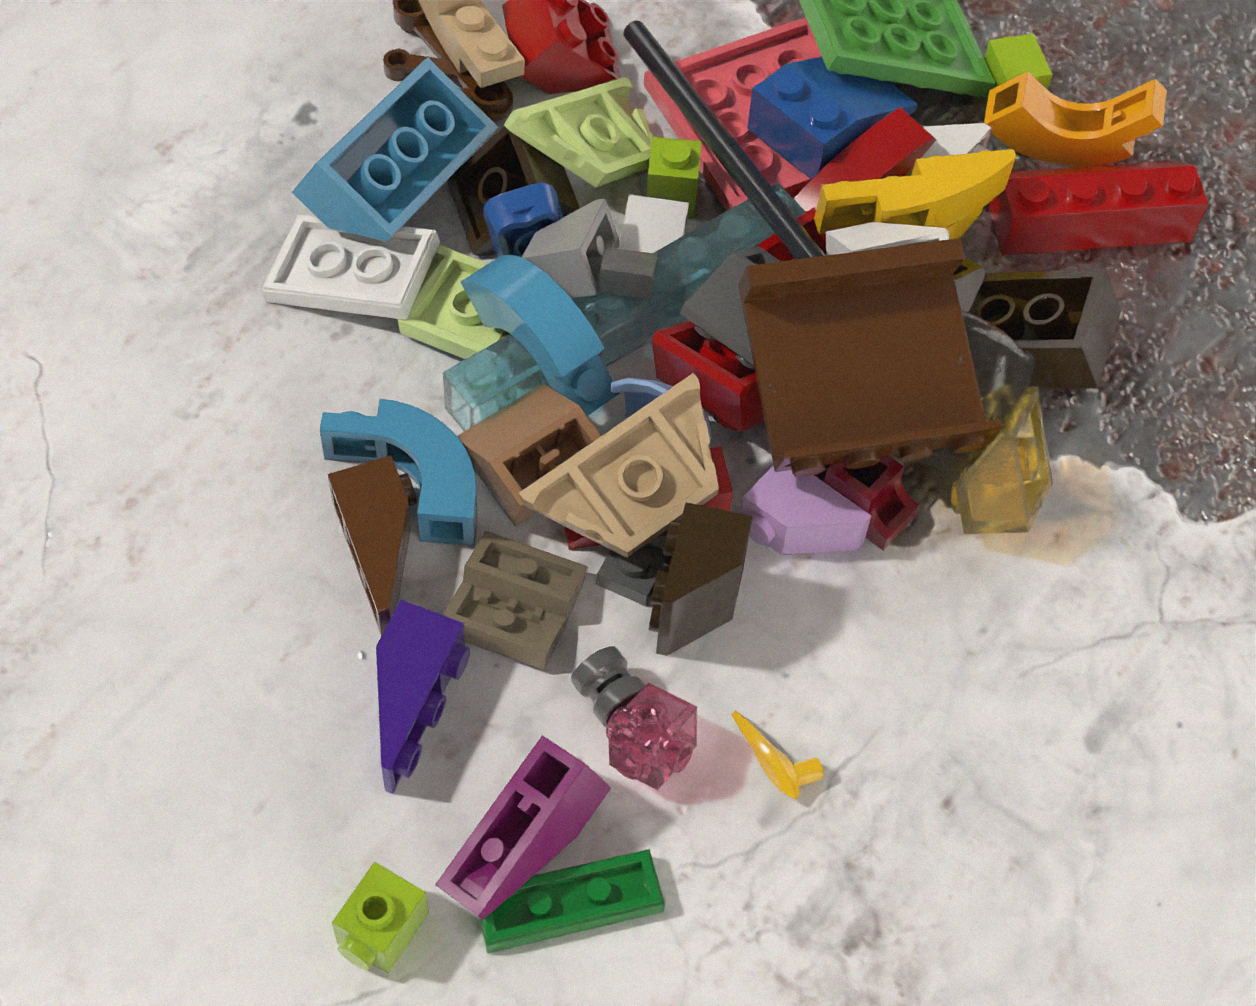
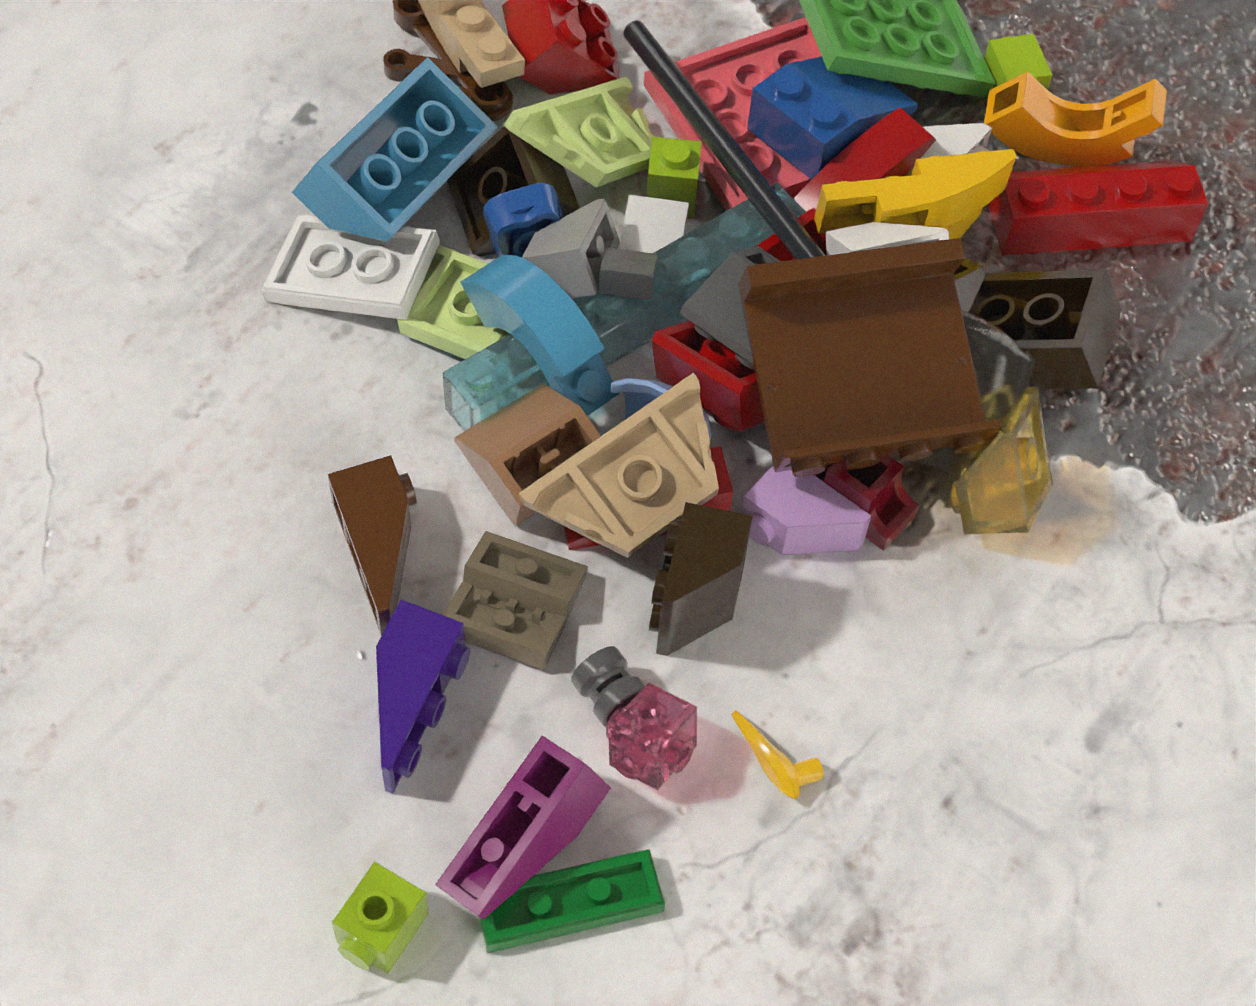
(424, 451): dark azure arch -> none
(632, 576): dark grey plate -> none

